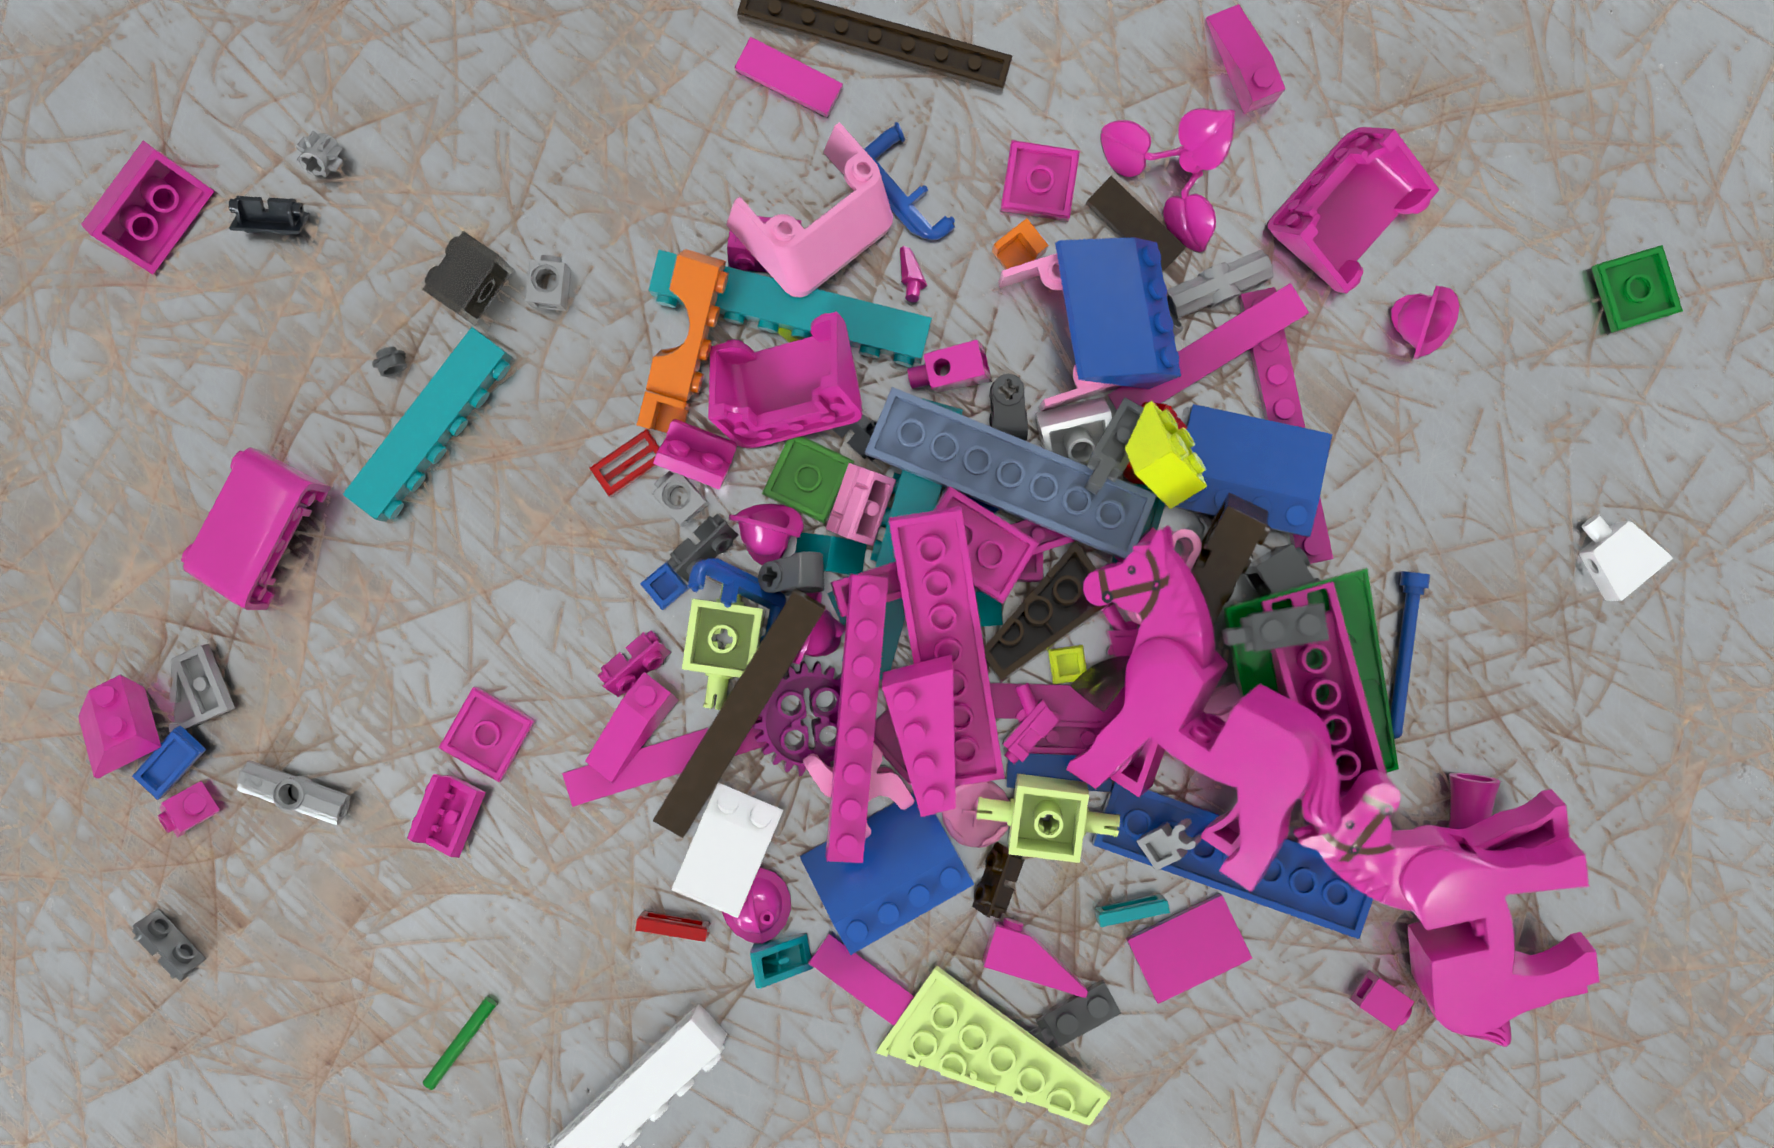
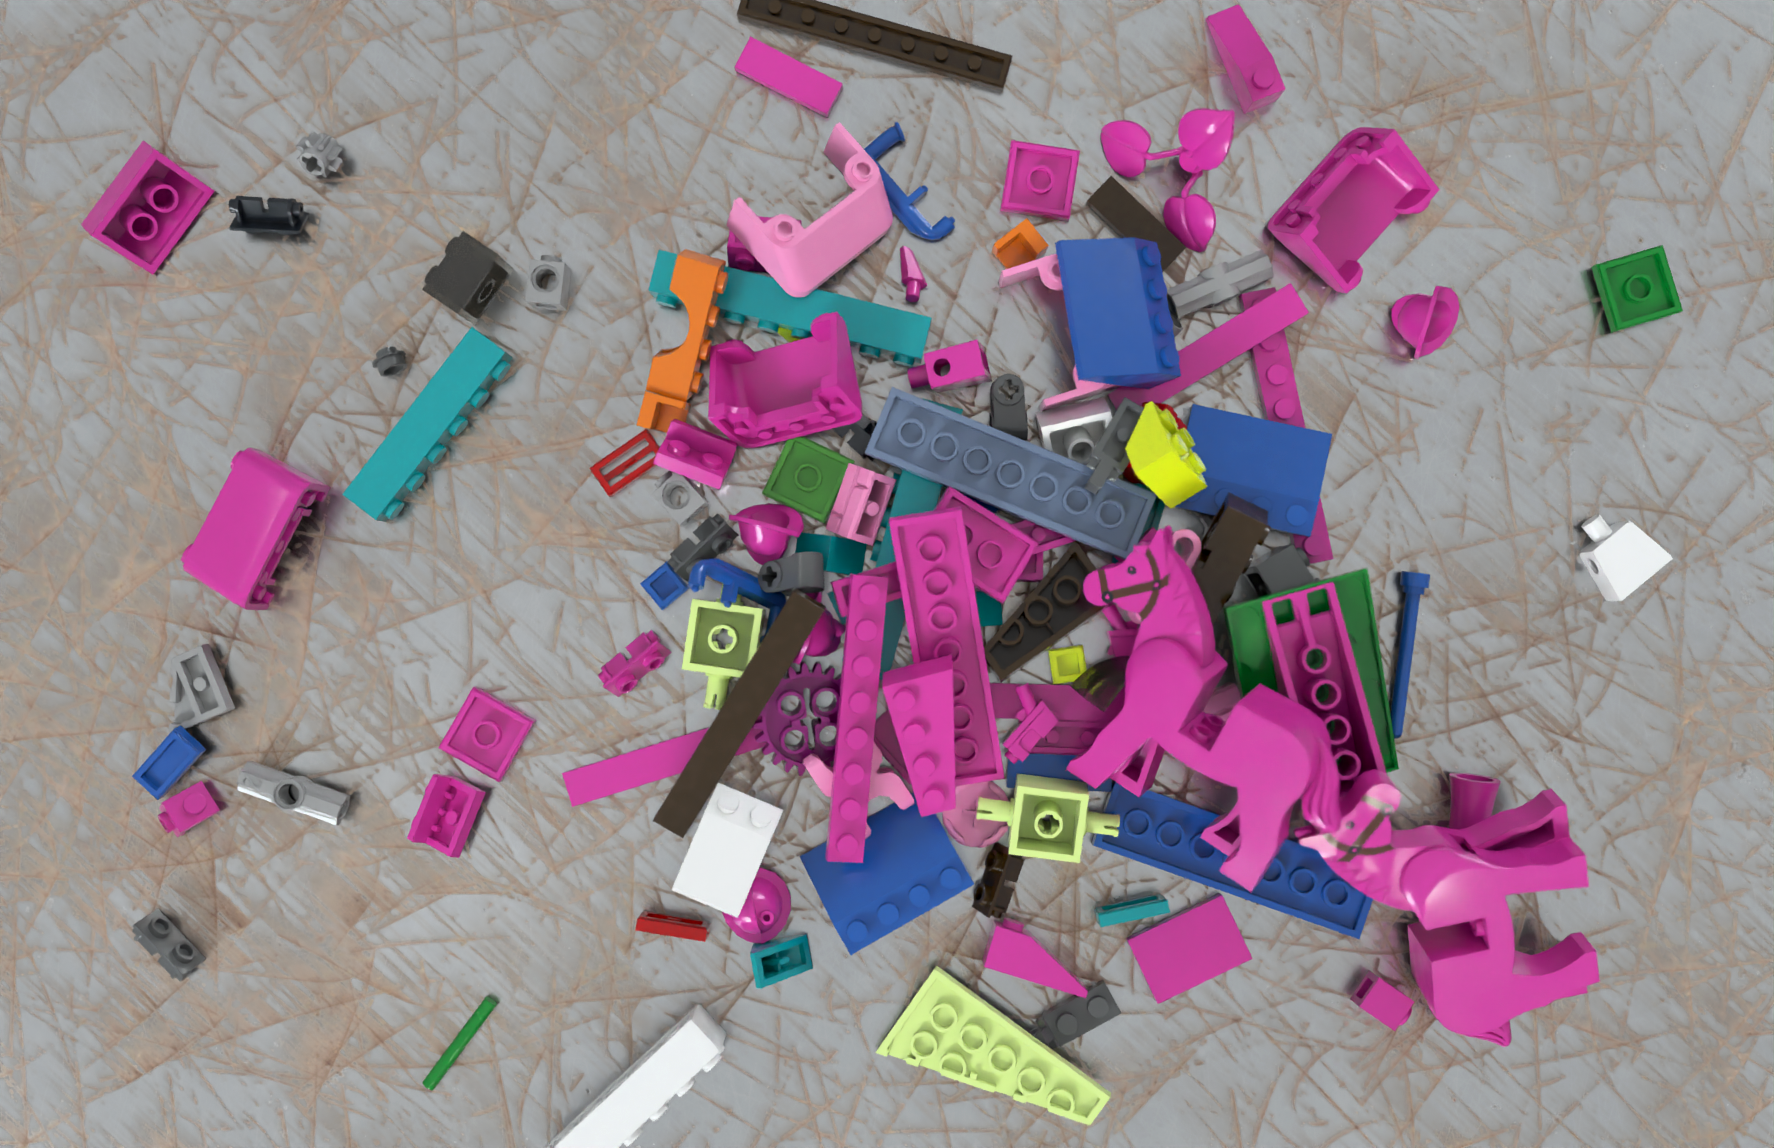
(117, 725): dark pink slope -> none
(630, 726): dark pink slope -> none
(861, 979): dark pink tile -> none
(1166, 844): light grey plate -> none
(1279, 628): dark grey hinge -> none

